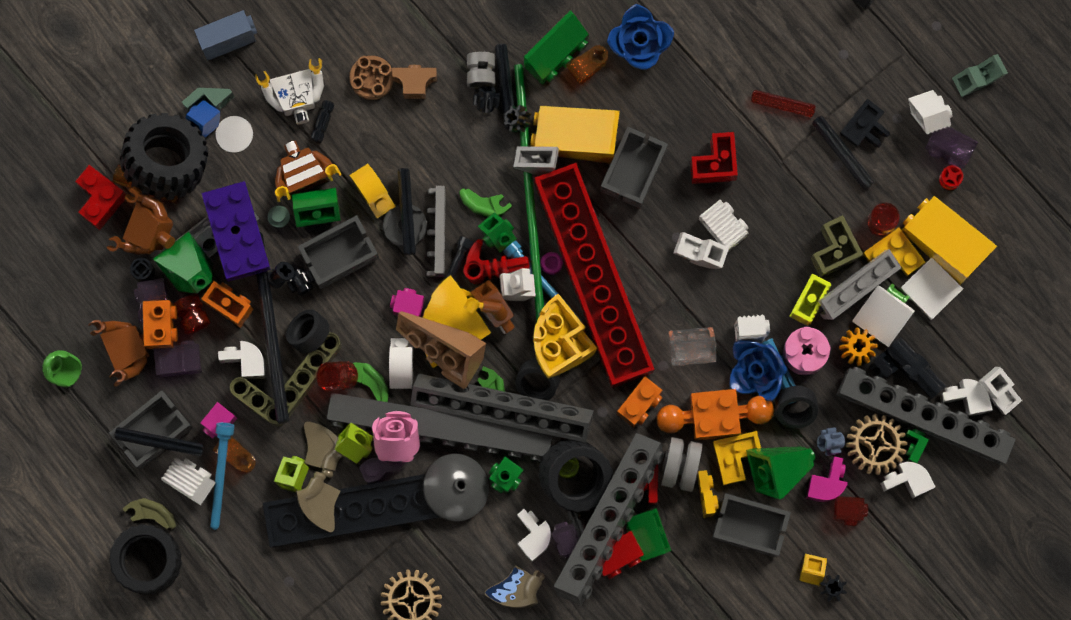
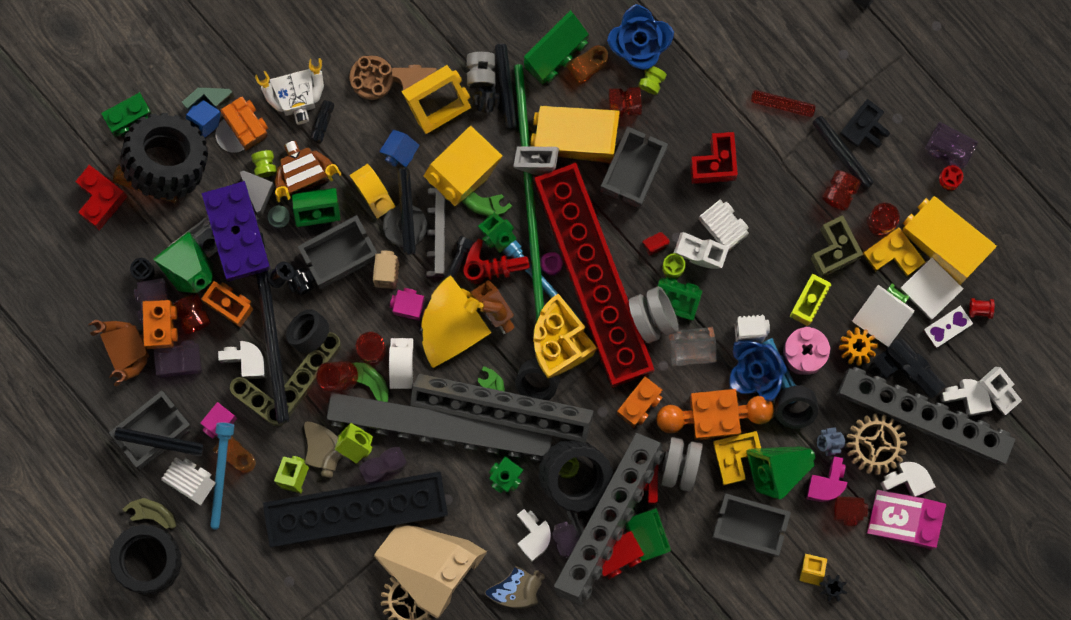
(62, 368): bright green hair -> none
(126, 113): none -> green bracket
(147, 228): dark orange torso -> none
(226, 35): sand blue brick -> none
(244, 123): none -> orange brick
(259, 191): none -> light grey slope
(264, 164): none -> lime wheel
(318, 502): dark tan arm -> none
(371, 348): none -> clear red wheel
(386, 270): none -> tan brick
(396, 437): bright pink brick -> none
(399, 149): none -> blue brick
(427, 86): none -> yellow window
(428, 564): none -> tan wedge
(442, 490): dark grey dish -> none
(450, 348): medium nougat wedge -> none
(463, 166): none -> yellow slope
(517, 118): black gear -> none
(517, 285): white brick -> none
(626, 101): none -> clear red wheel
(652, 79): none -> lime wheel
(653, 314): none -> light grey wheel
(656, 243): none -> red slope
(673, 262): none -> lime wheel
(682, 297): none -> green bracket
(708, 501): yellow plate -> none
(841, 190): none -> clear red wheel
(859, 285): light grey fence -> none
(906, 519): none -> dark pink slope
(915, 450): green bracket -> none
(930, 111): white brick -> none
(947, 327): none -> white tile
(980, 75): sand green slope -> none
(981, 308): none -> red bush

